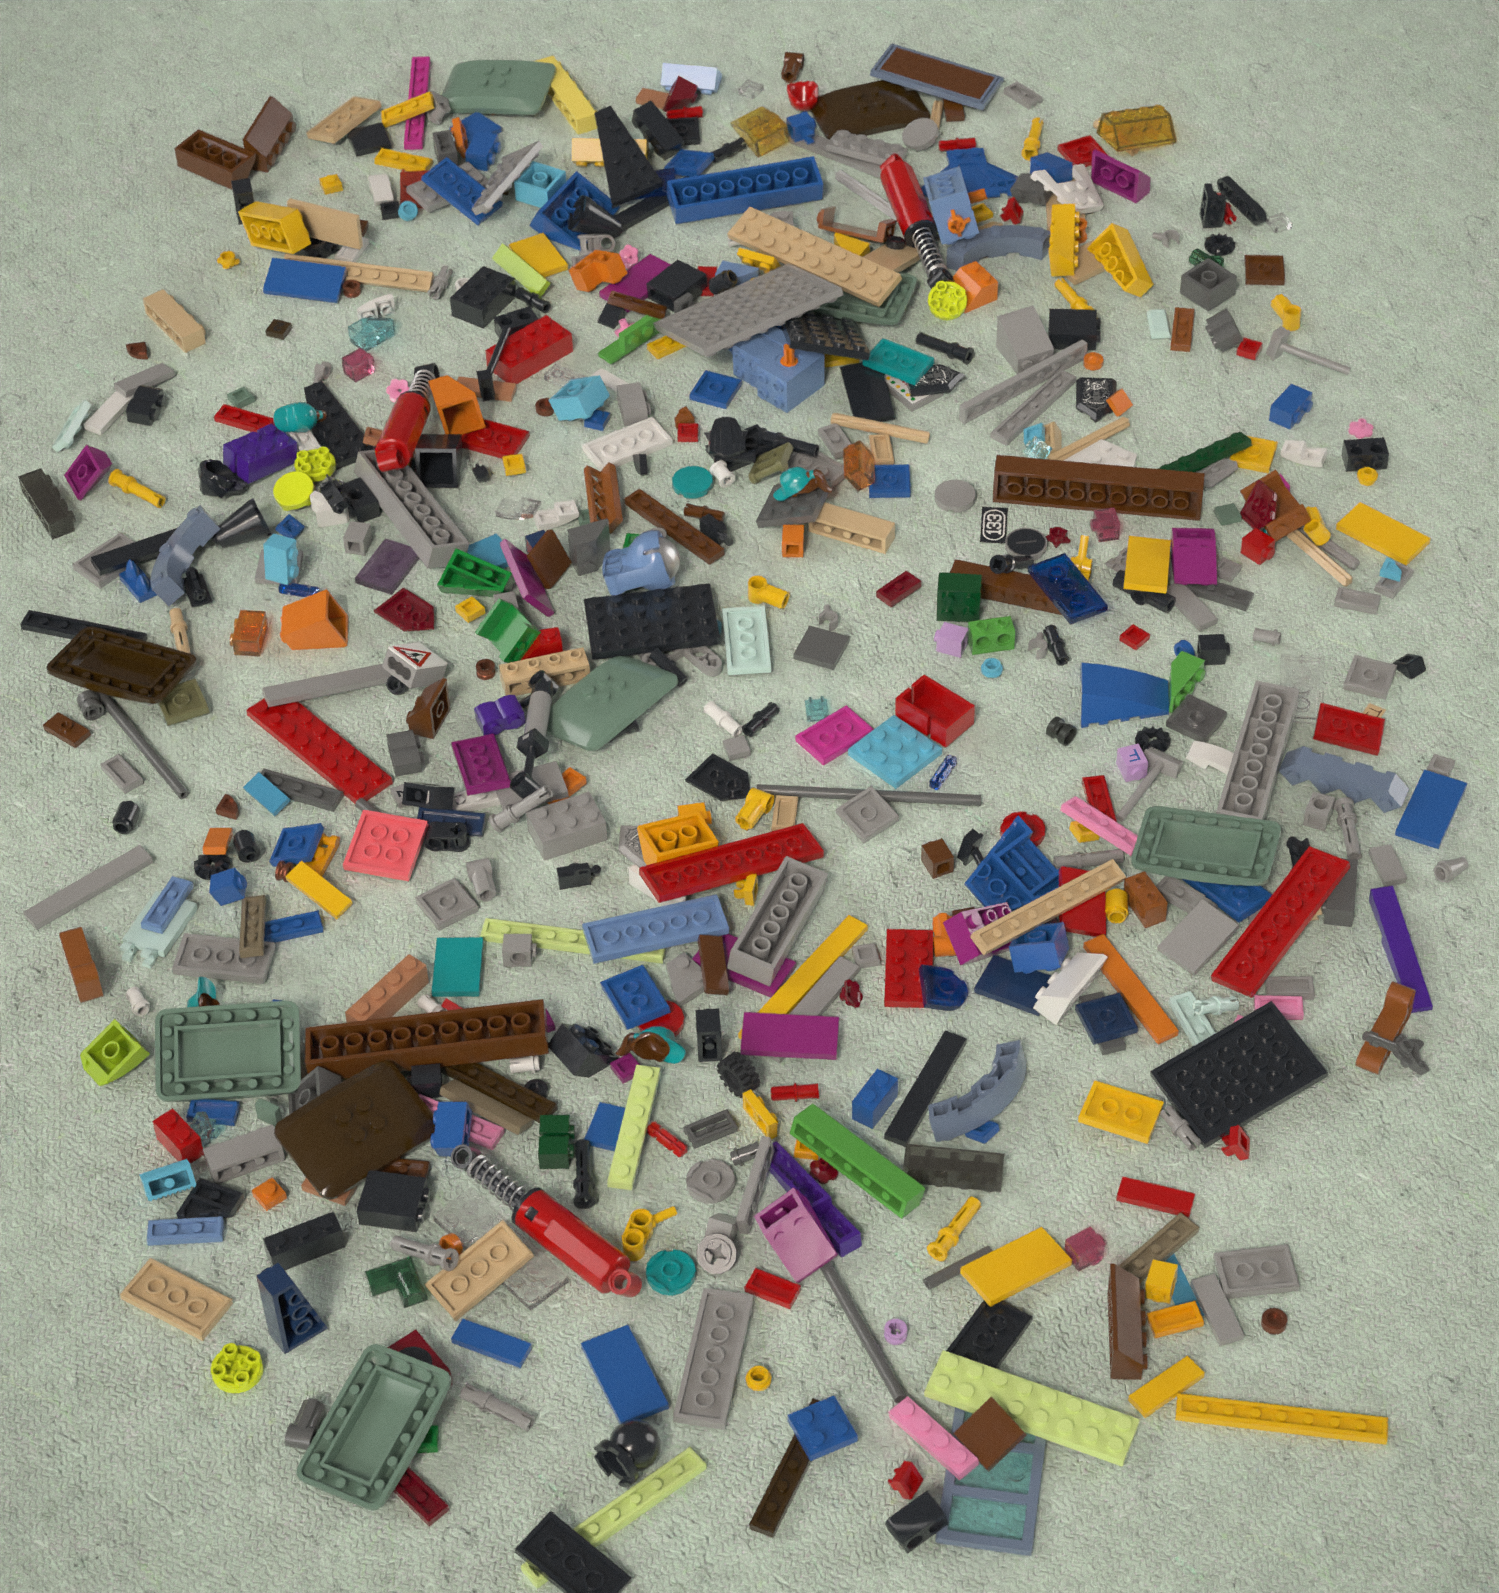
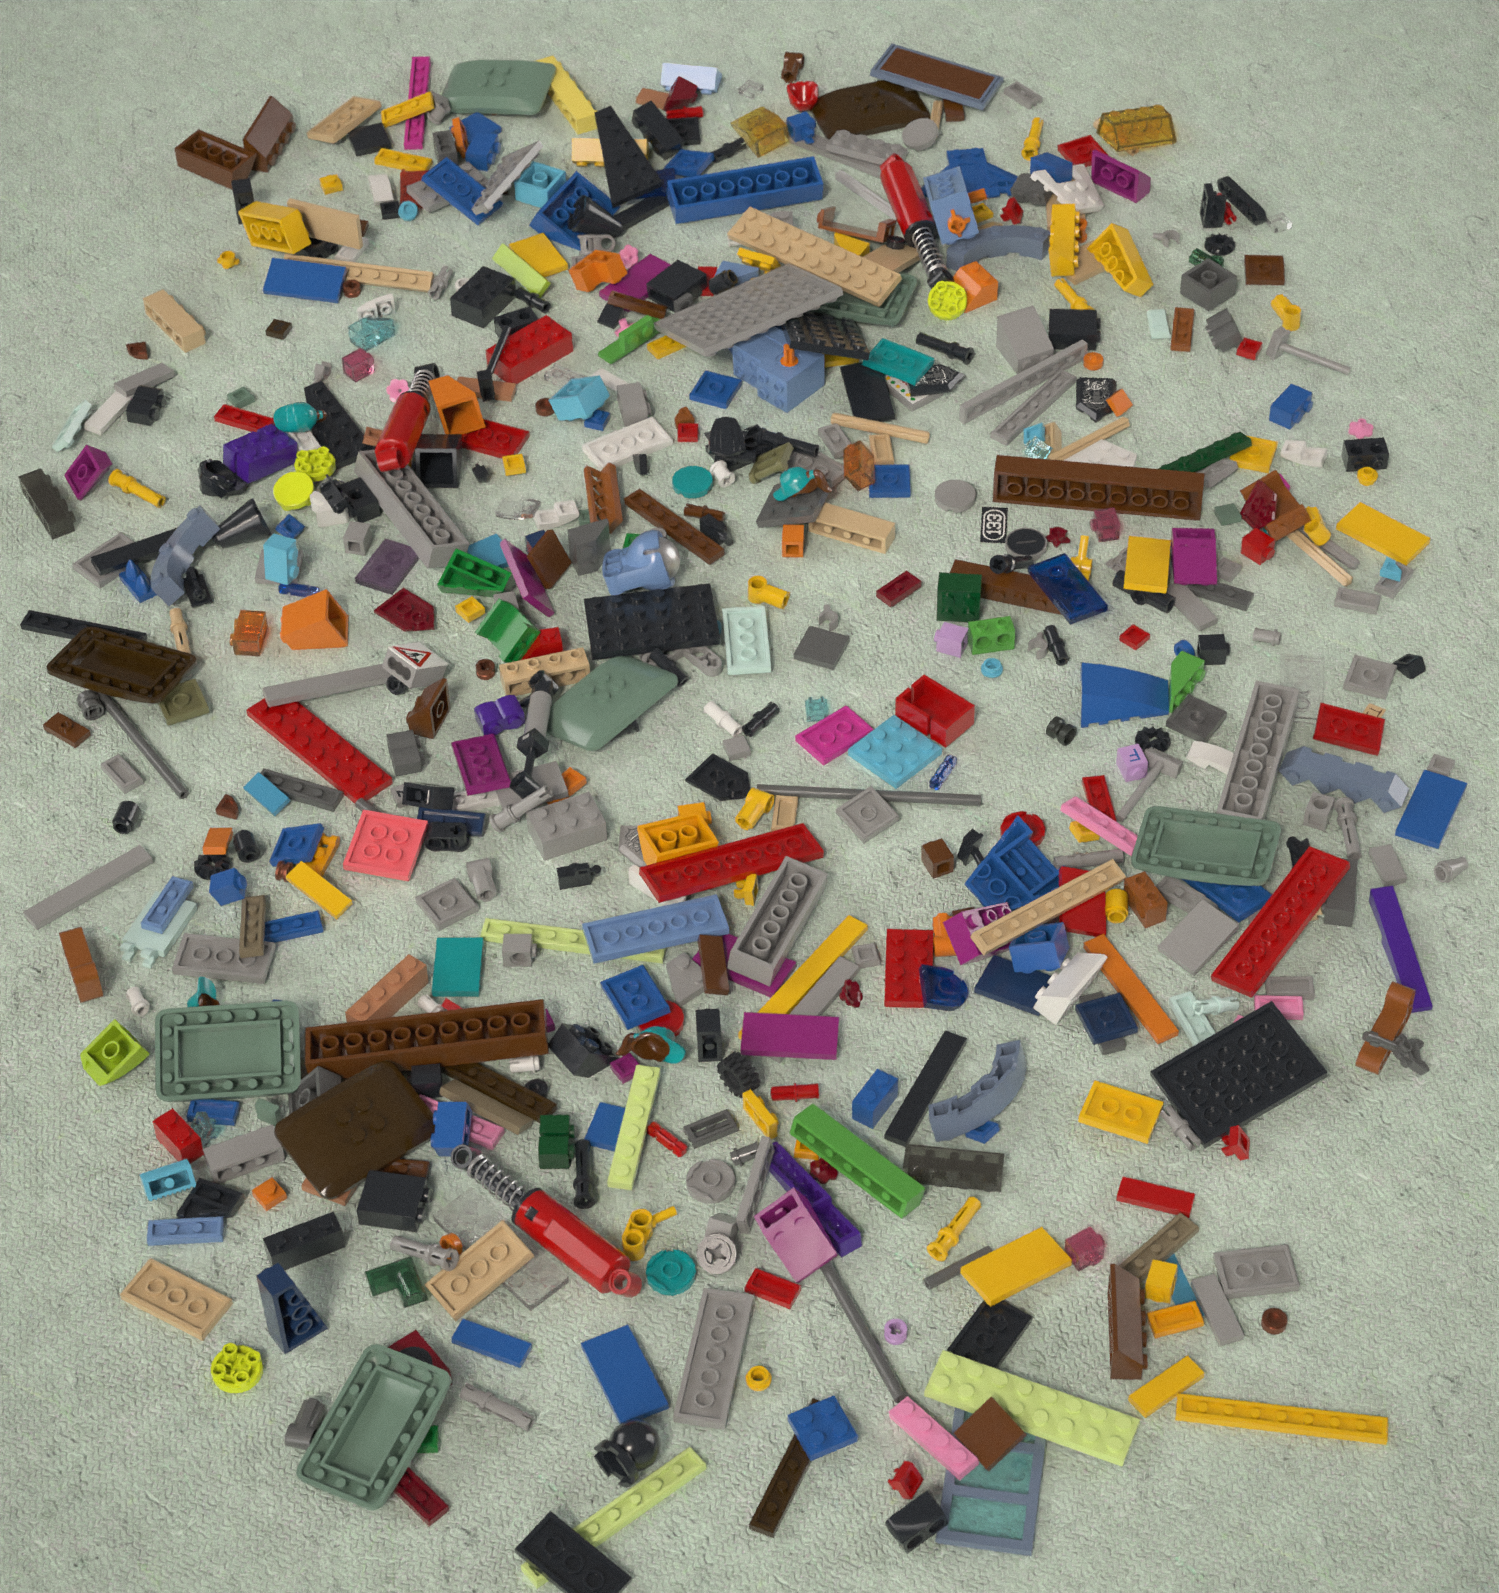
(966, 143): red axle -> none

